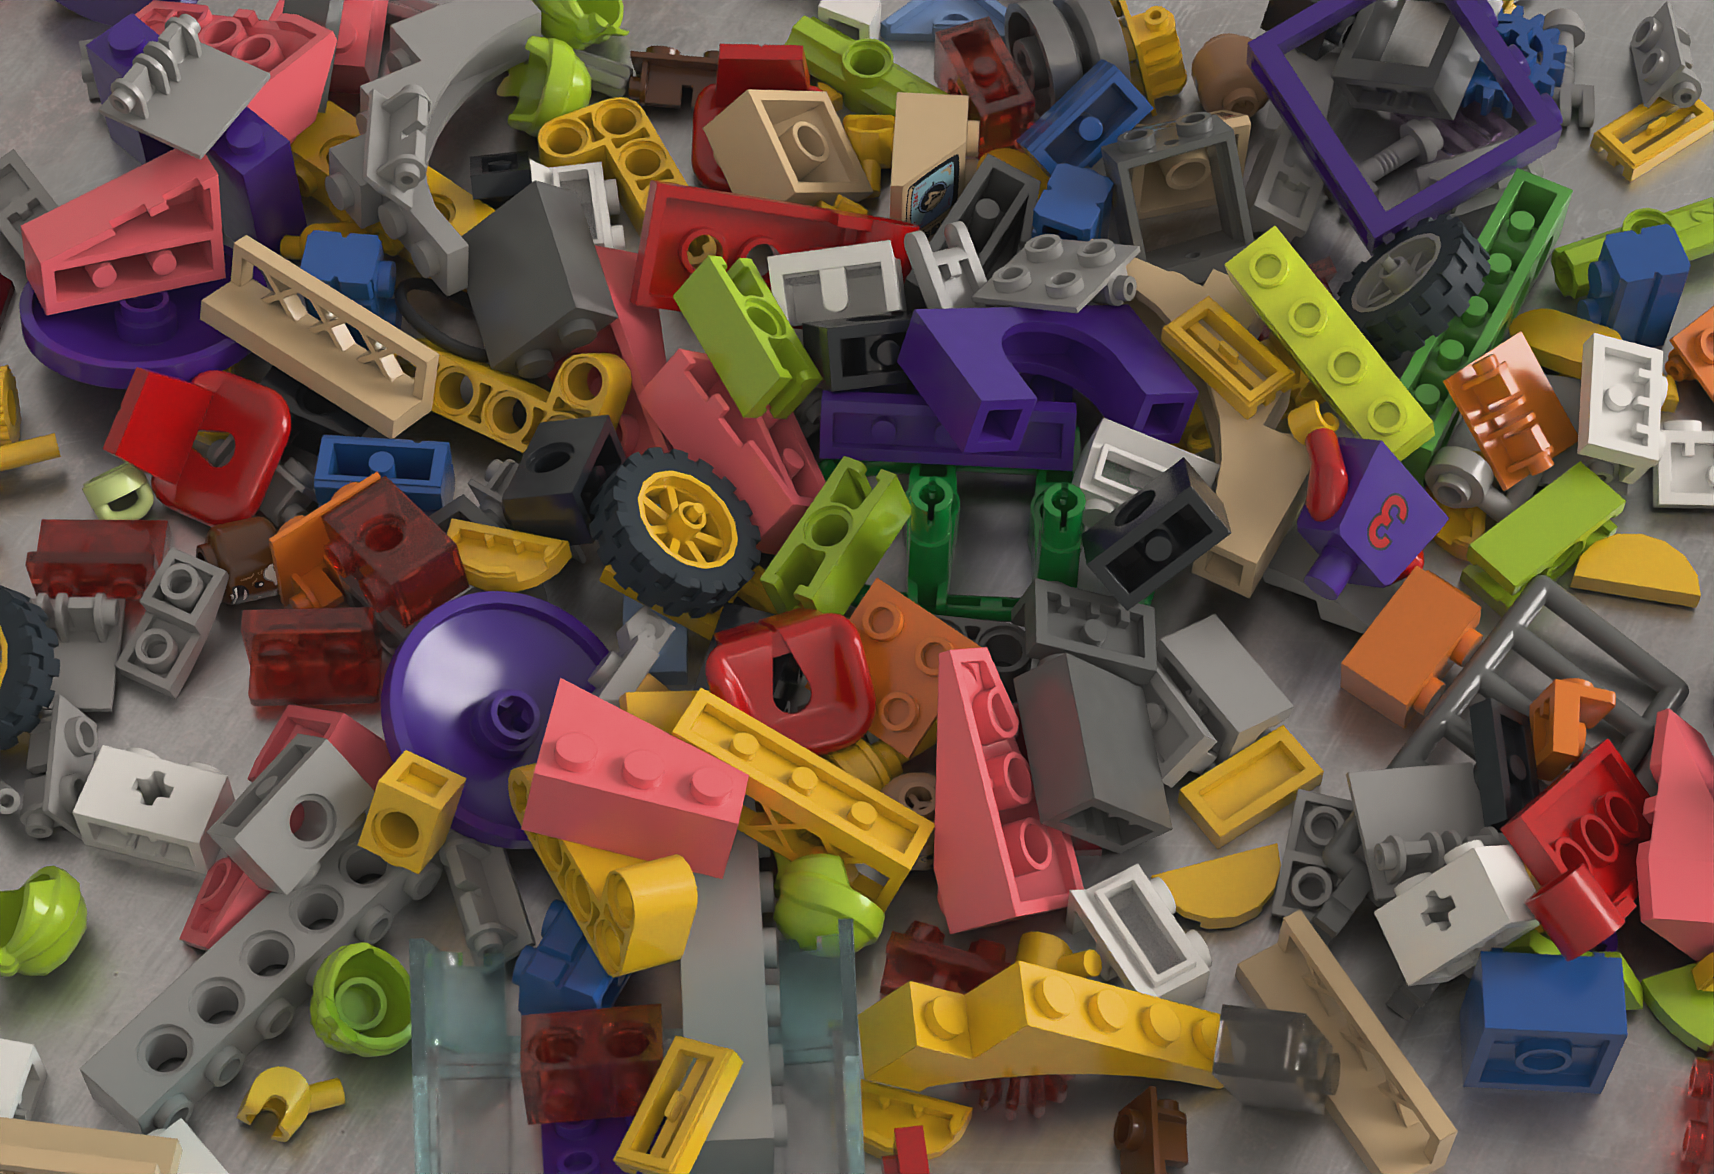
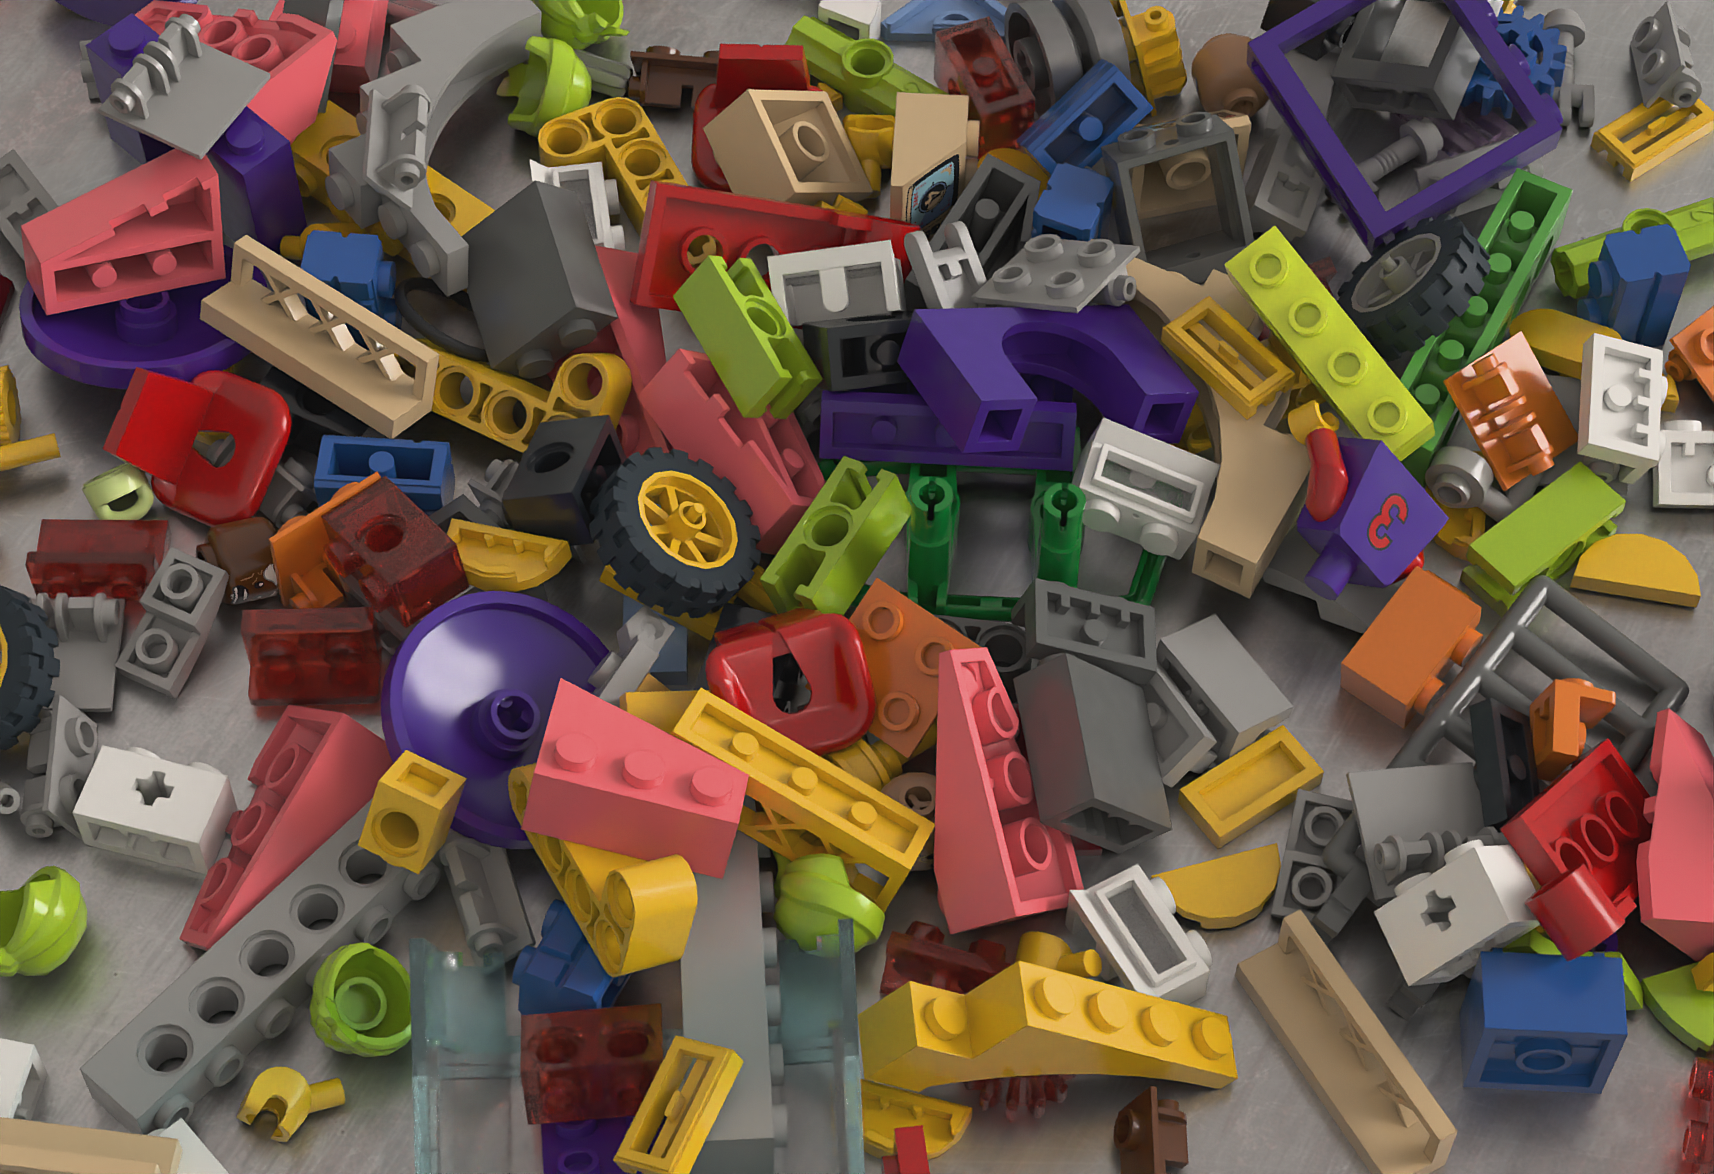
(257, 825): light grey brick -> none
(499, 175): black plate -> none
(1155, 534): black brick -> none
(1275, 1059): clear smoke brick -> none

